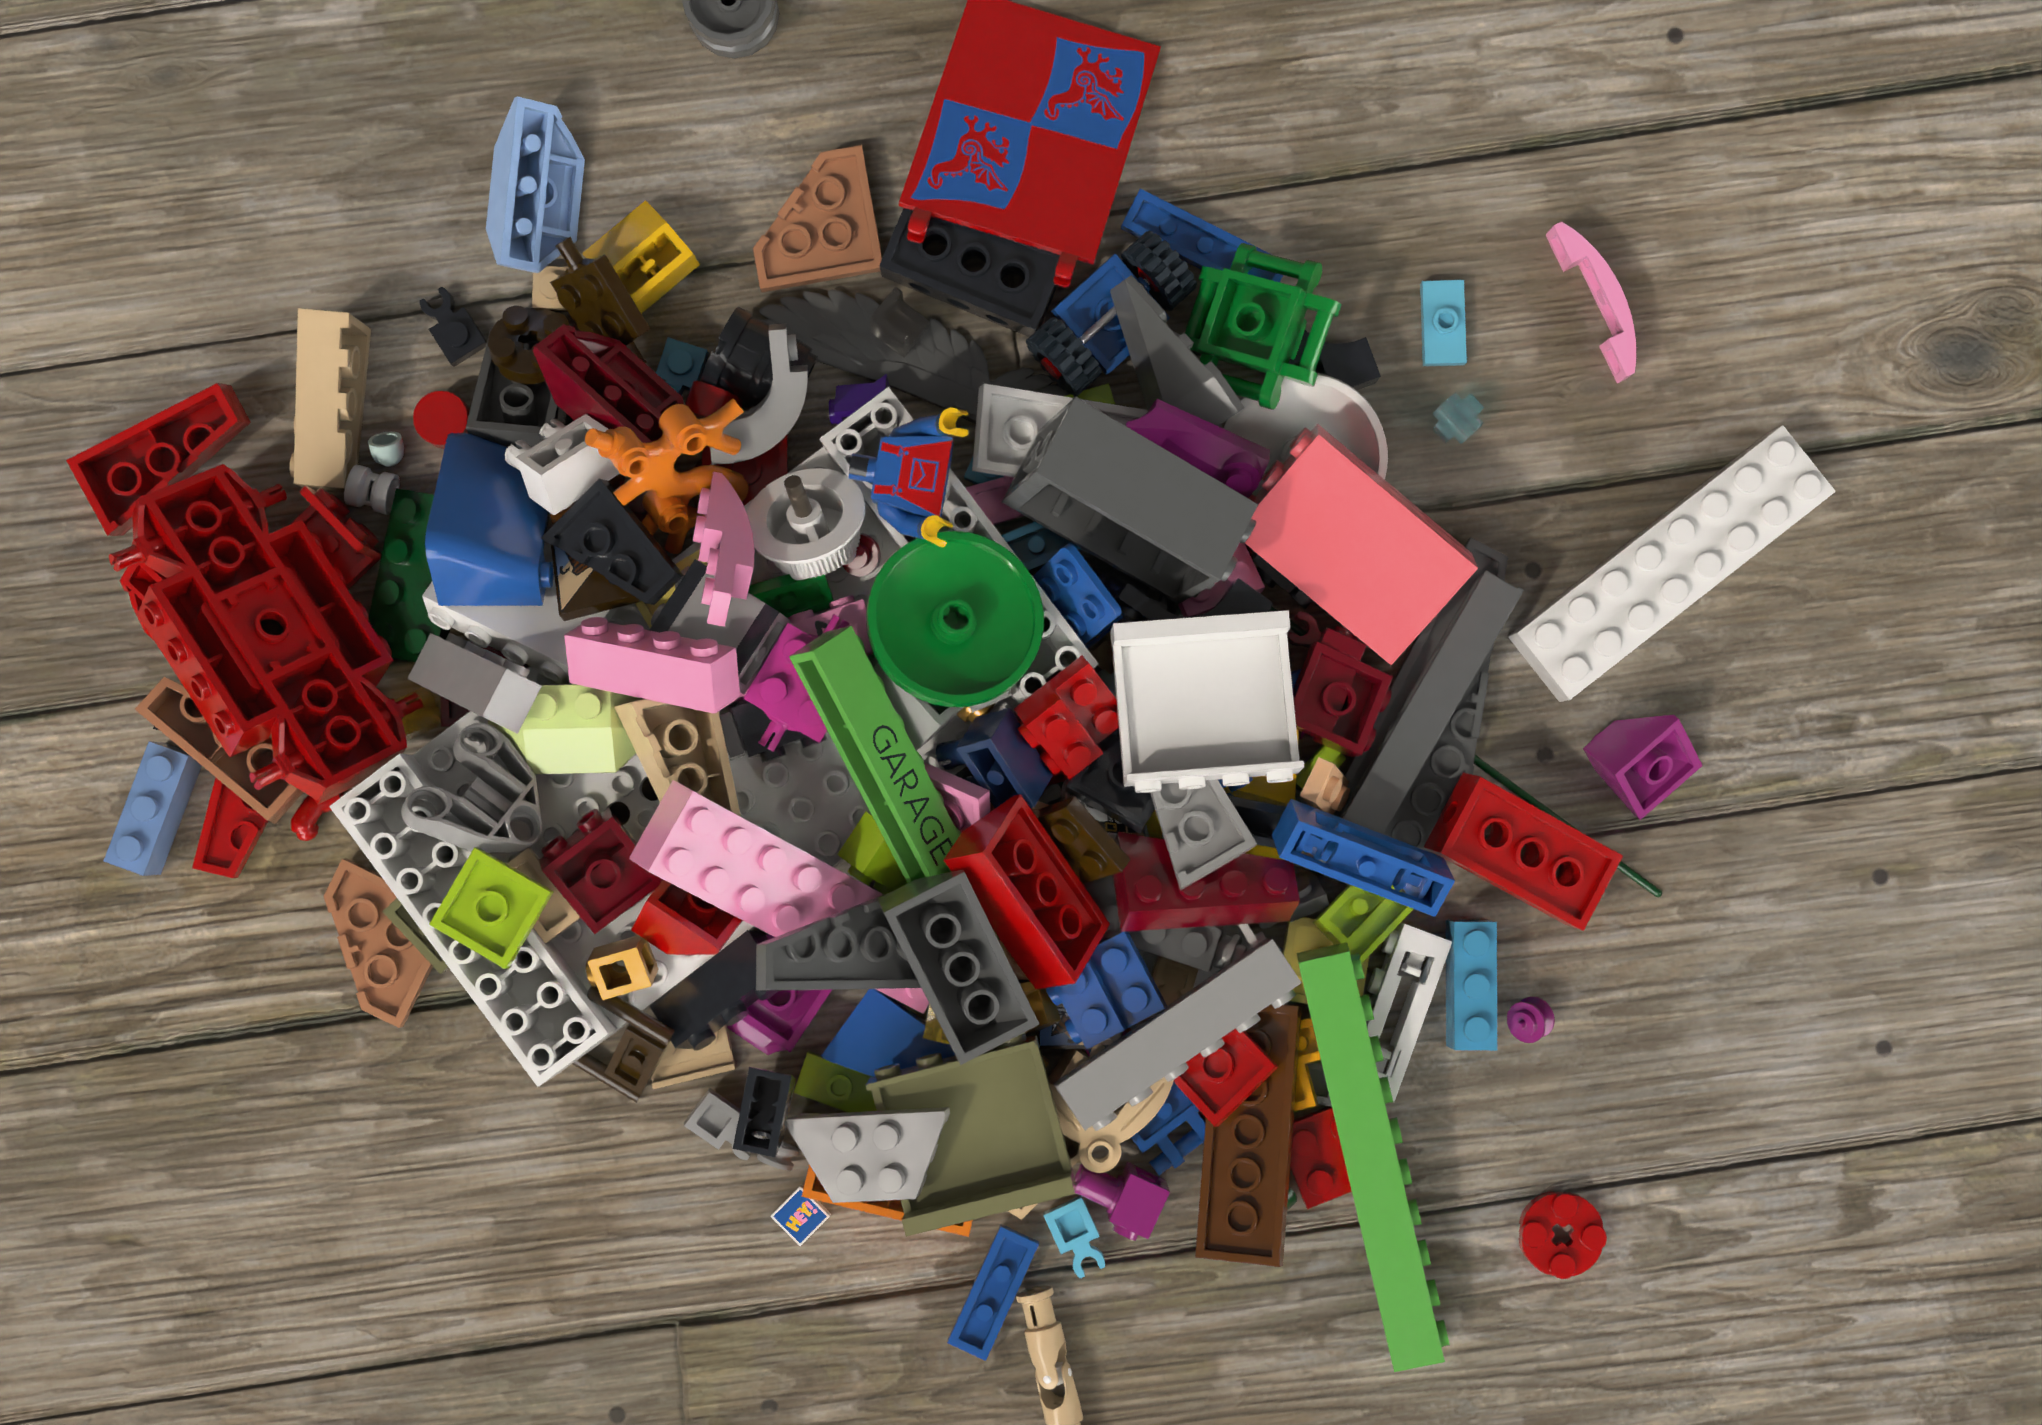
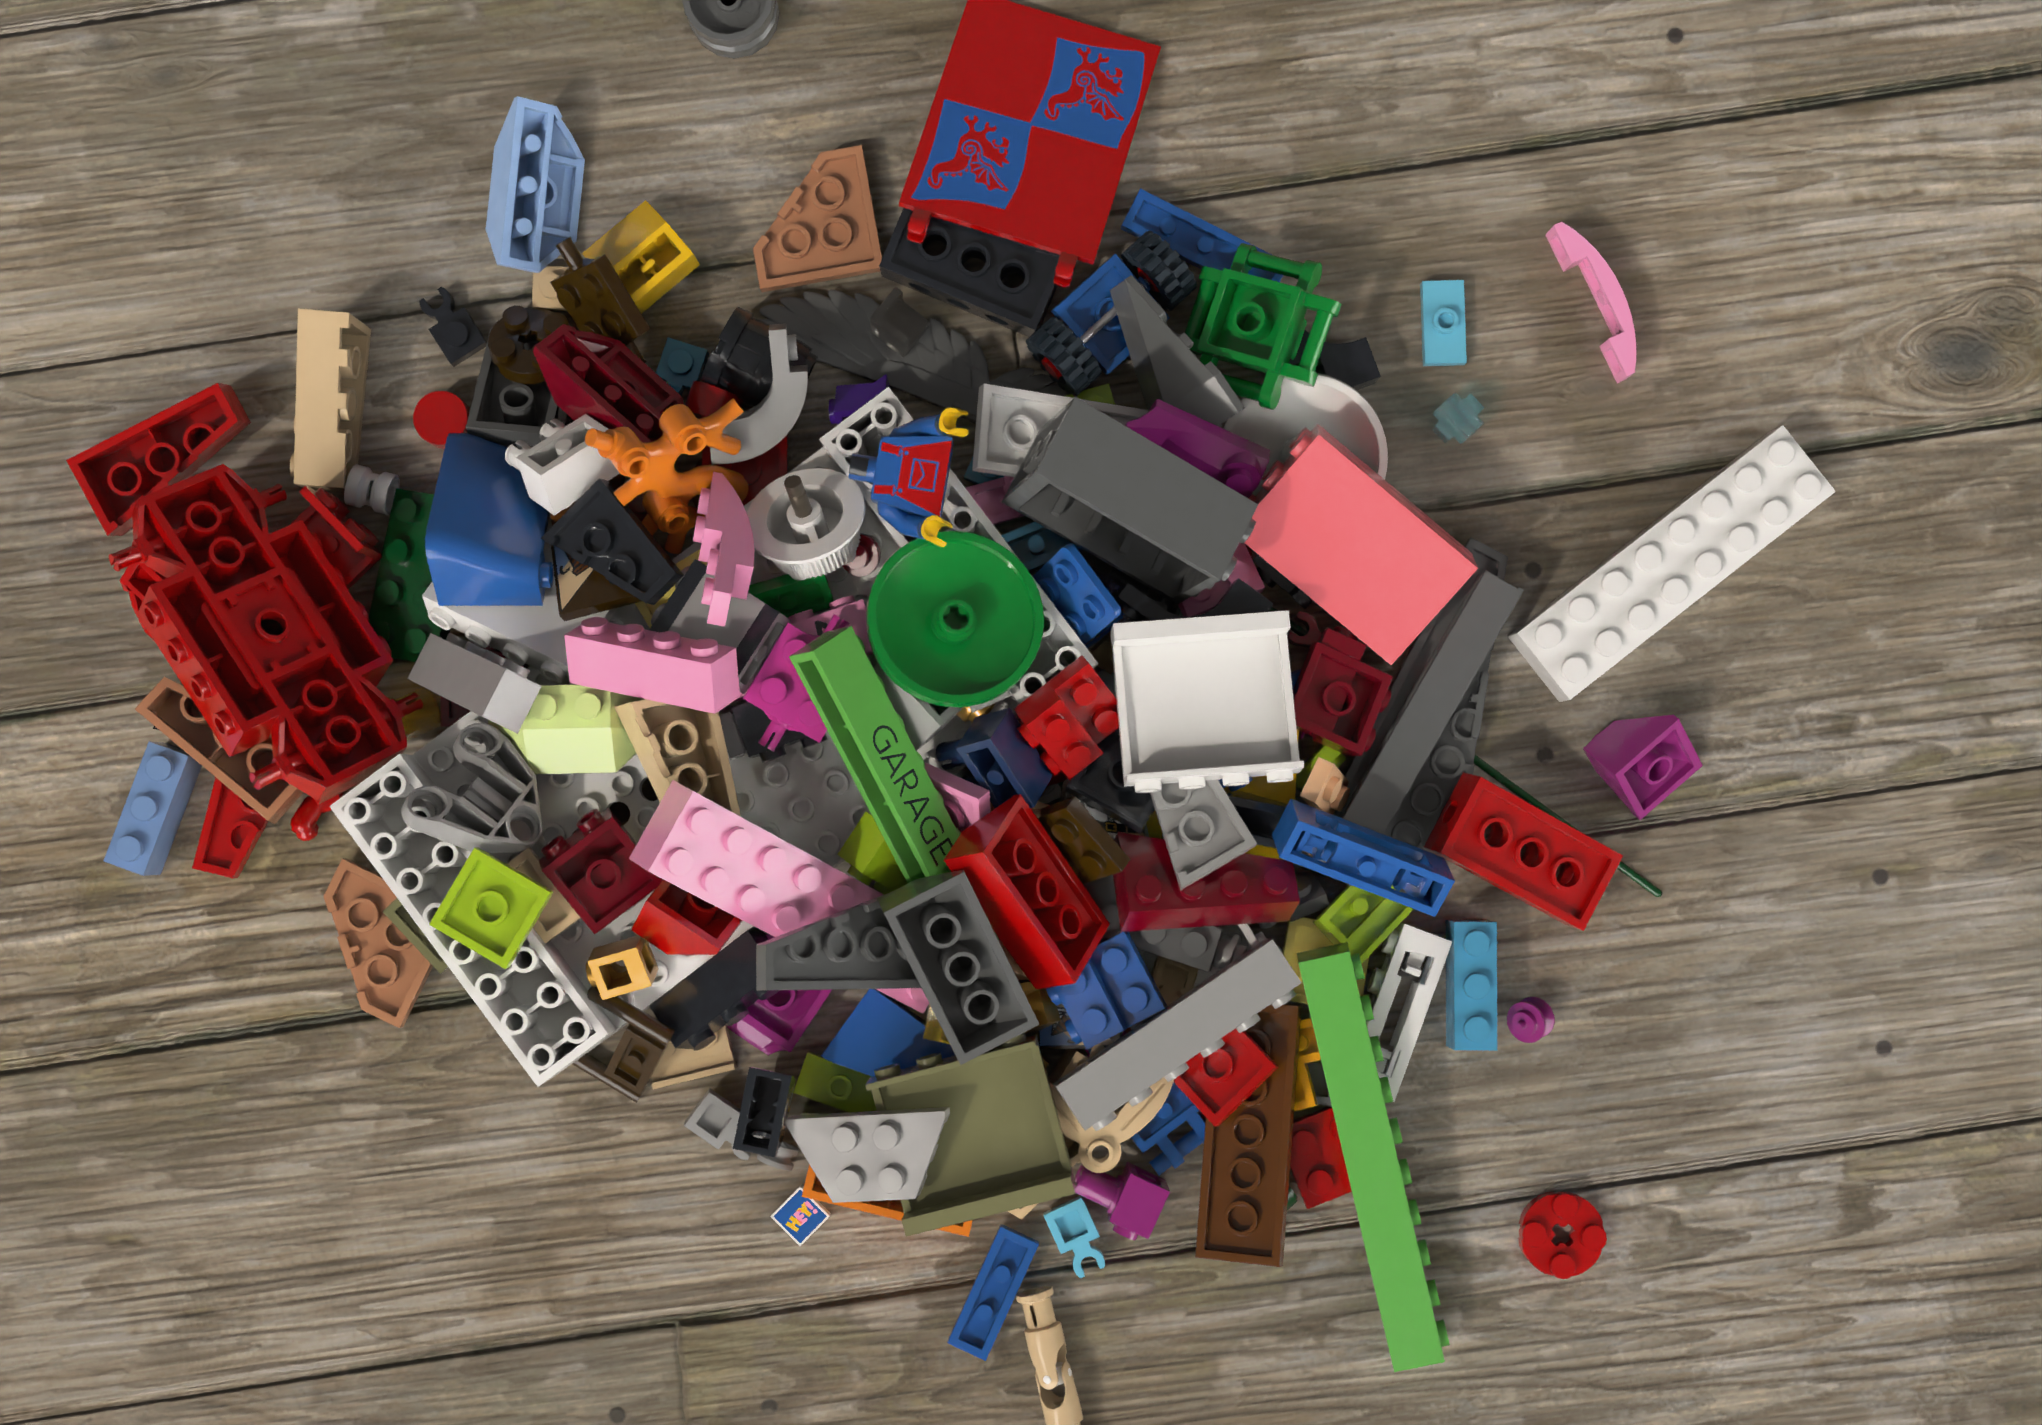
(386, 448): light aqua hinge -> none

